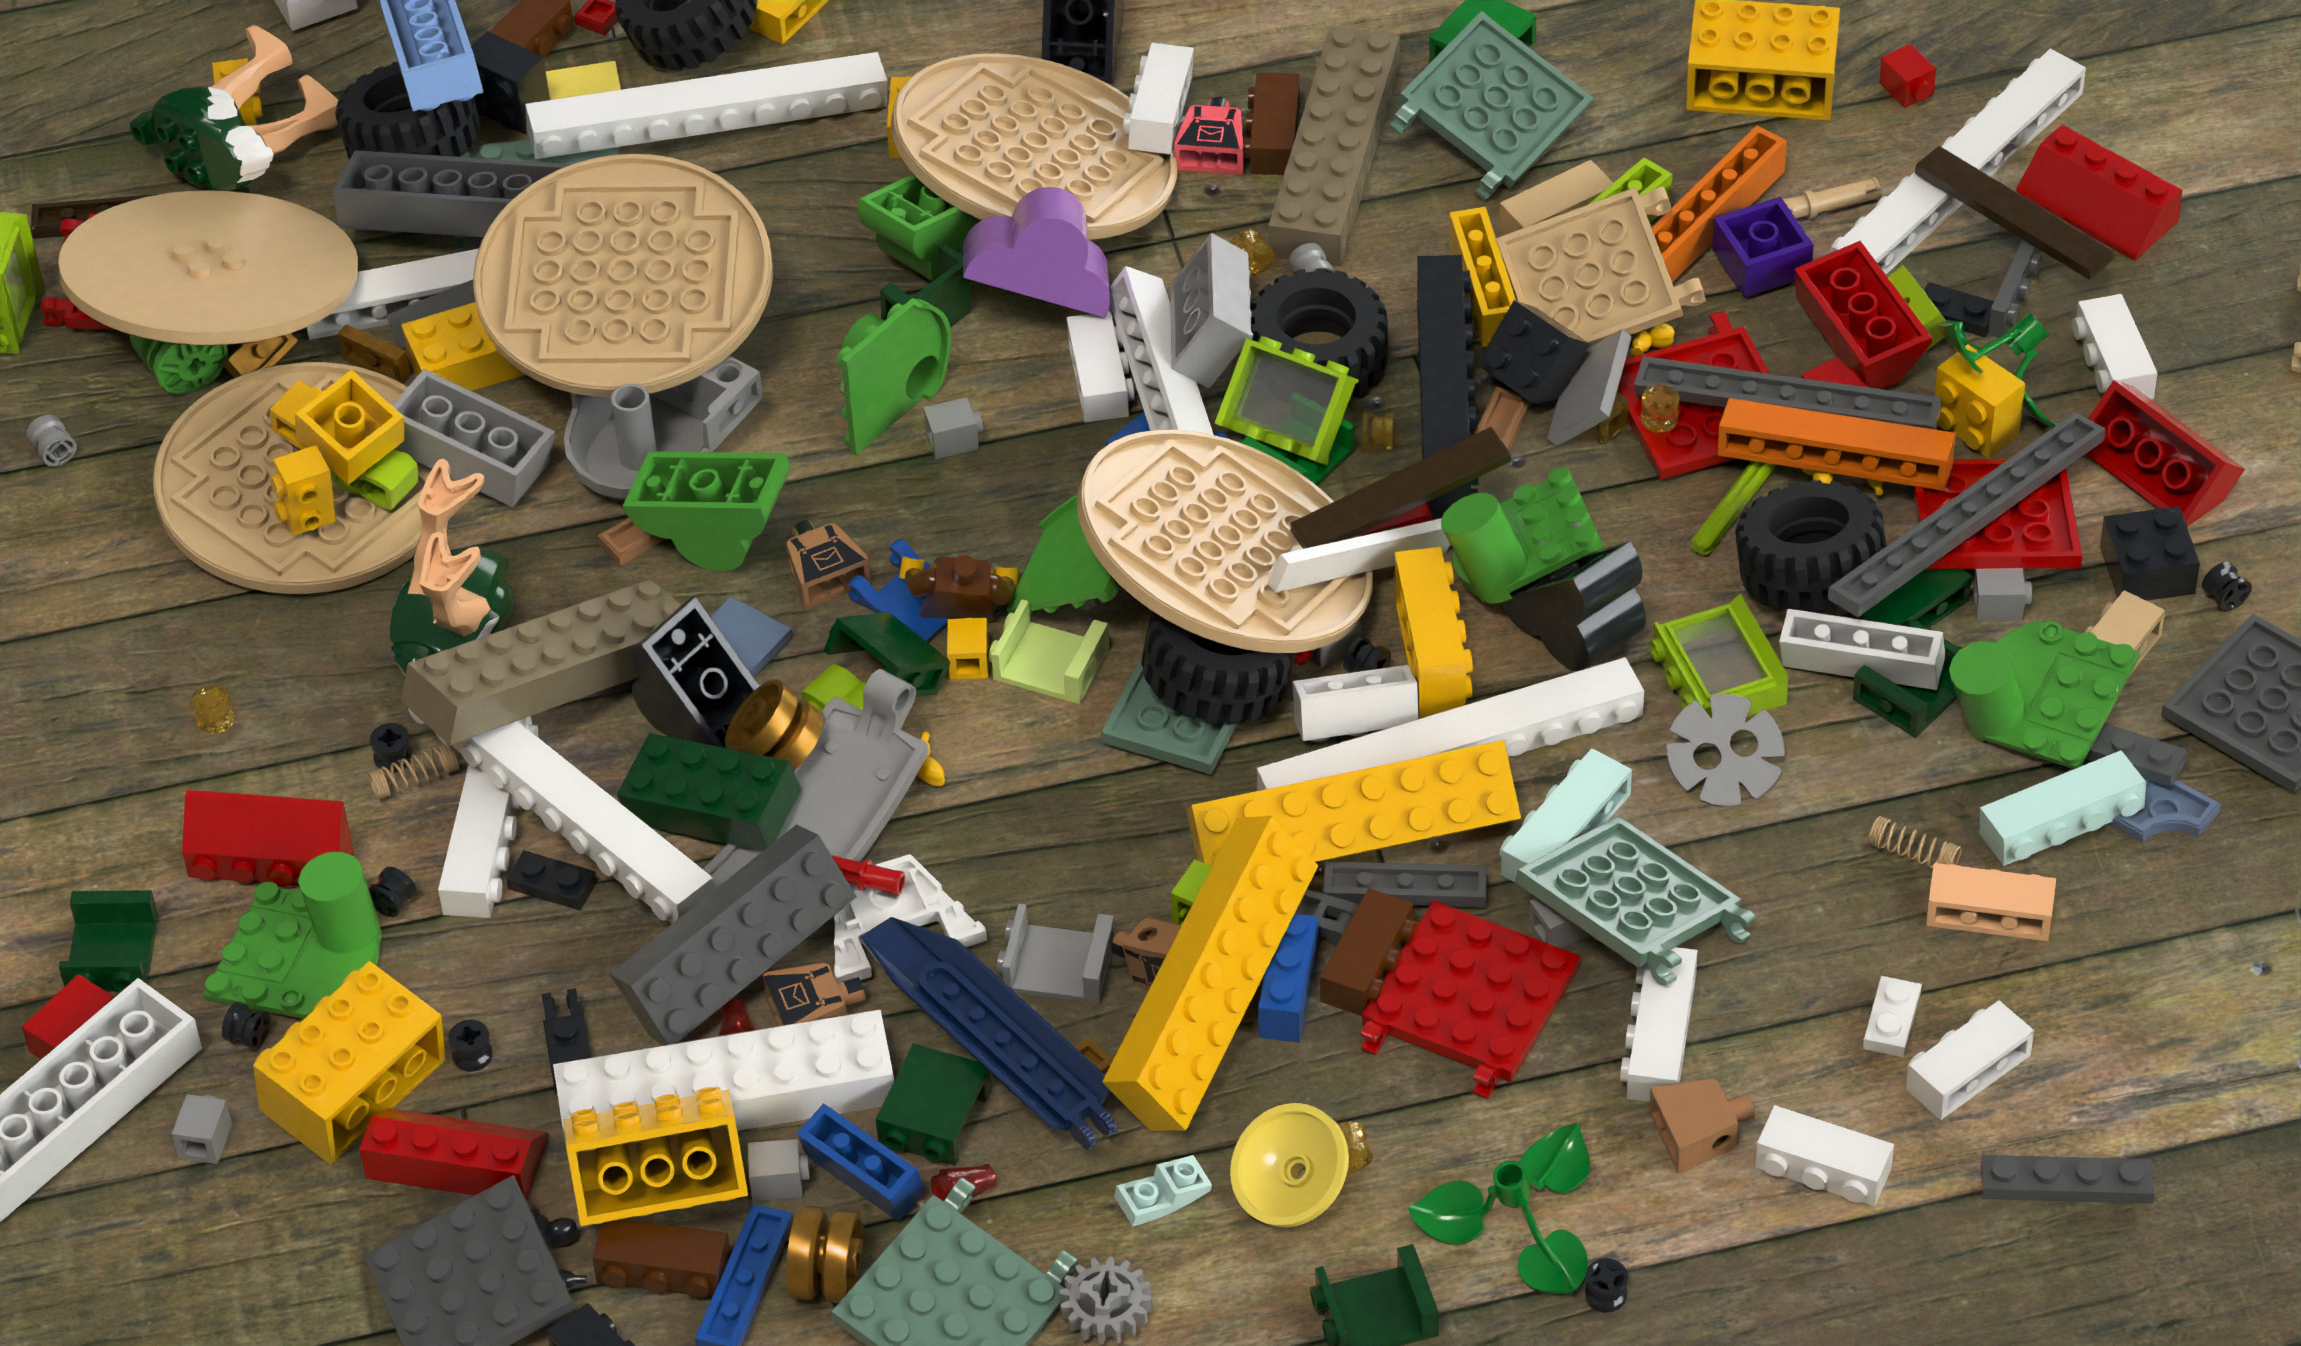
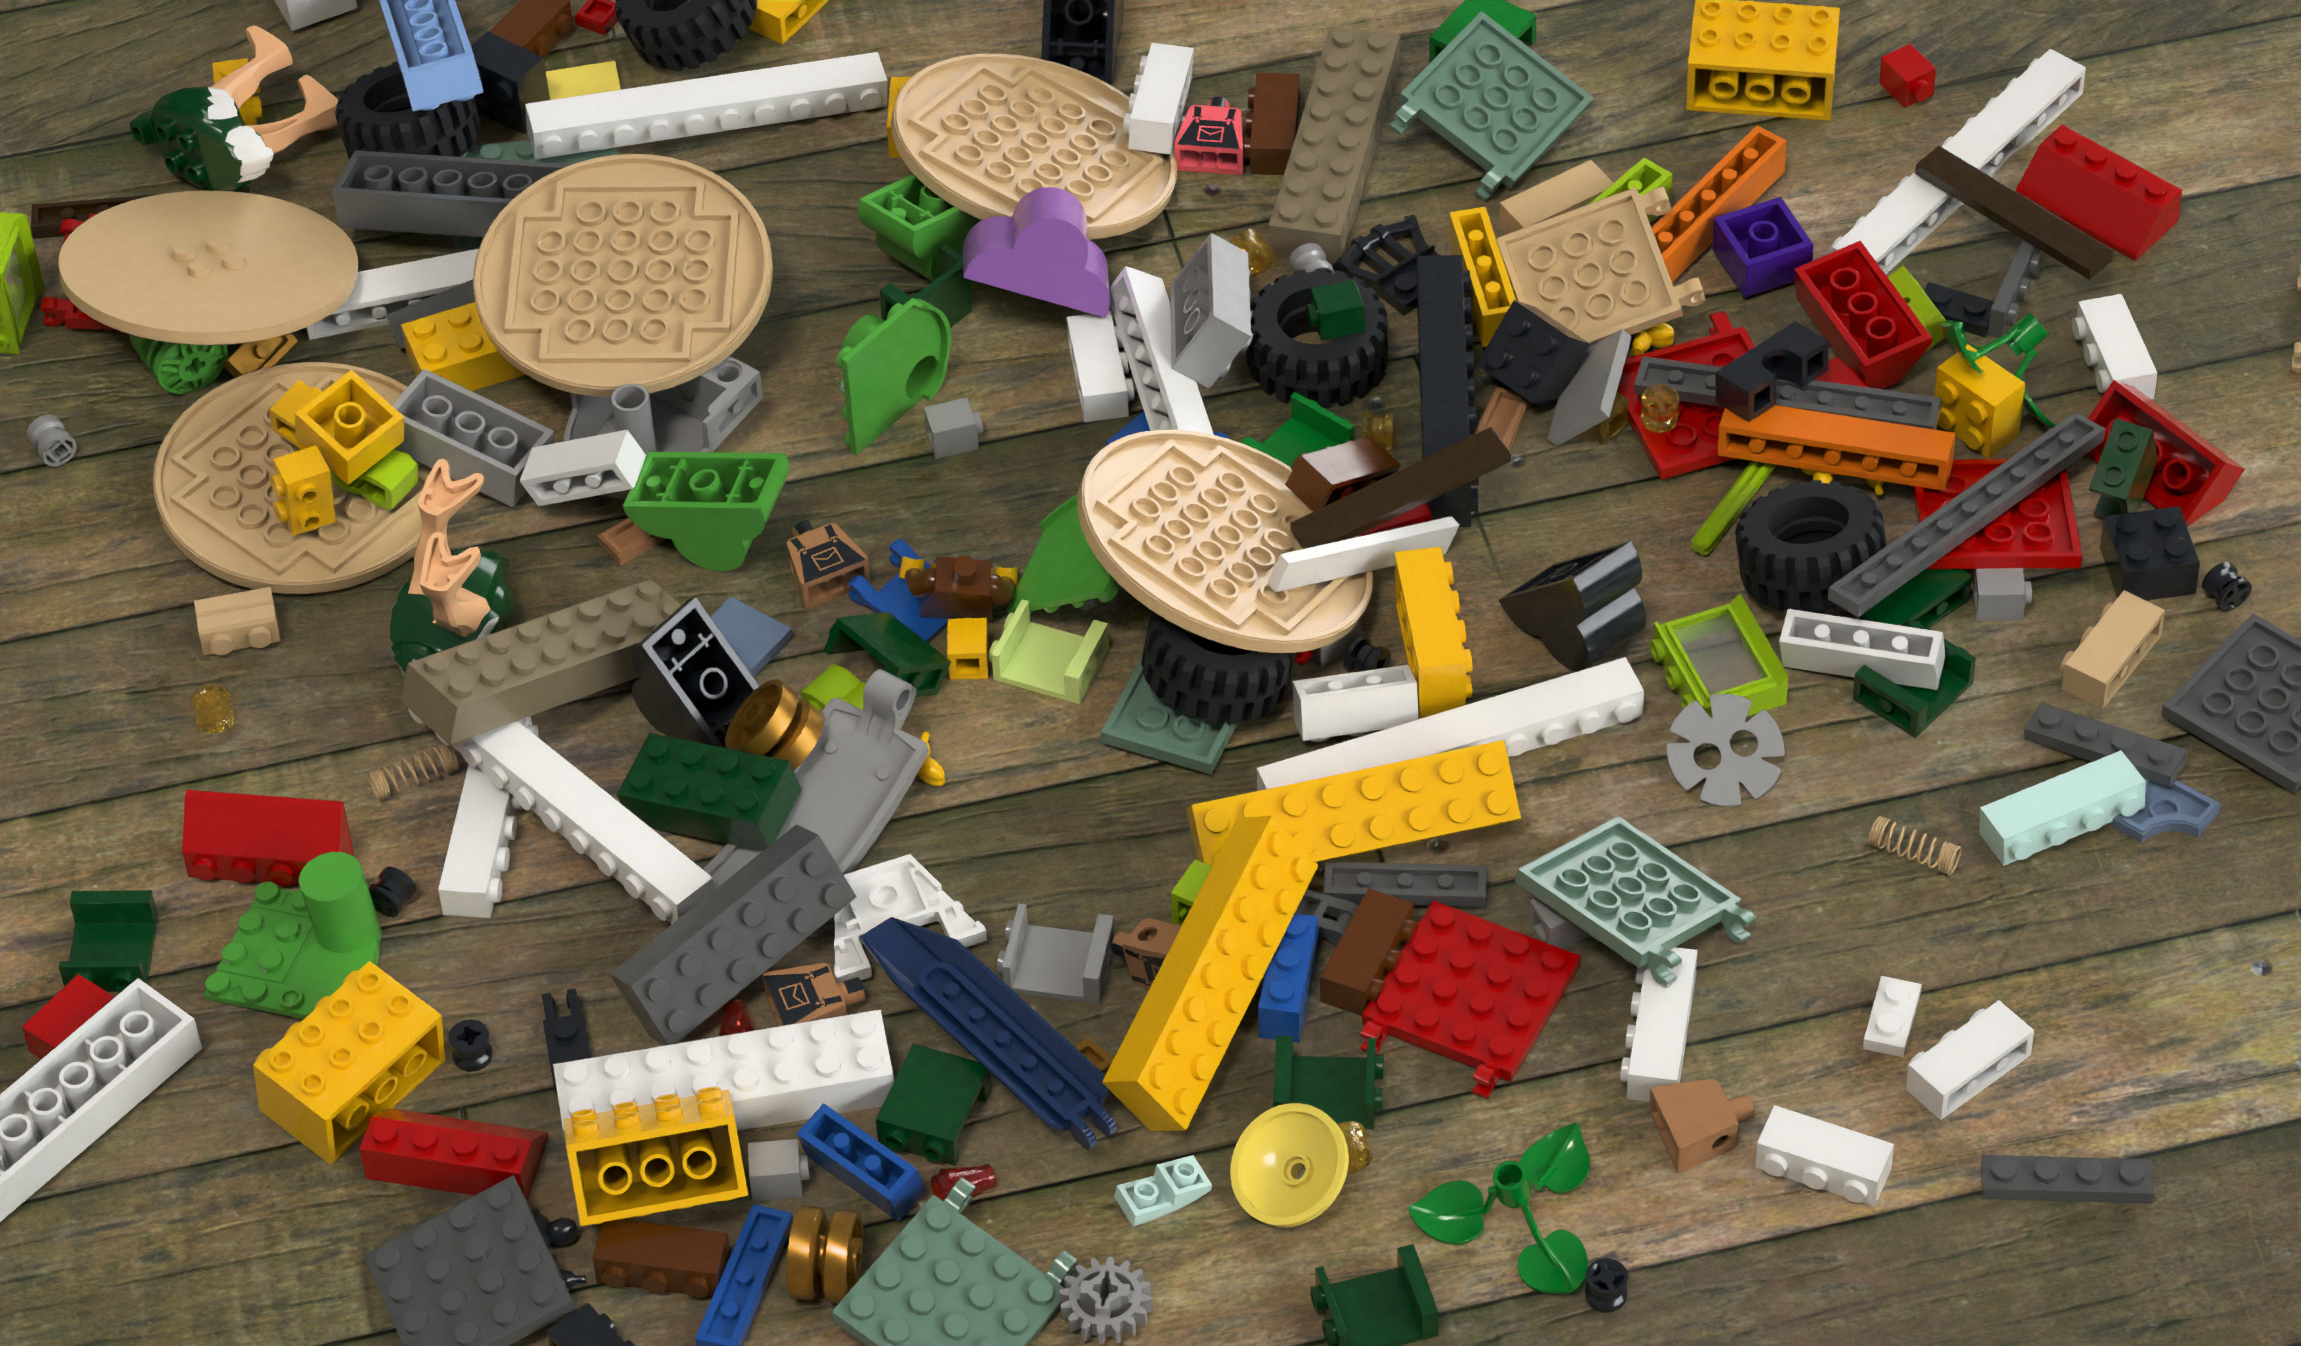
(202, 1128): light grey brick -> none
(237, 621): none -> tan brick
(246, 1025): black wheel -> none
(373, 353): pearl gold plate -> none
(390, 744): black wheel -> none
(551, 880): black plate -> none
(582, 468): none -> white brick
(871, 876): red axle -> none
(1286, 399): window -> none
(1334, 1085): none -> dark green panel
(1336, 310): none -> dark green brick
(1339, 471): none -> reddish brown brick
(1394, 283): none -> black plate
(1519, 539): bright green piece -> none
(1576, 806): light aqua brick -> none
(1749, 382): none -> black arch
(1811, 203): tan pin -> none
(1991, 902): light nougat brick -> none
(2041, 689): bright green piece -> none
(2124, 469): none -> dark green panel

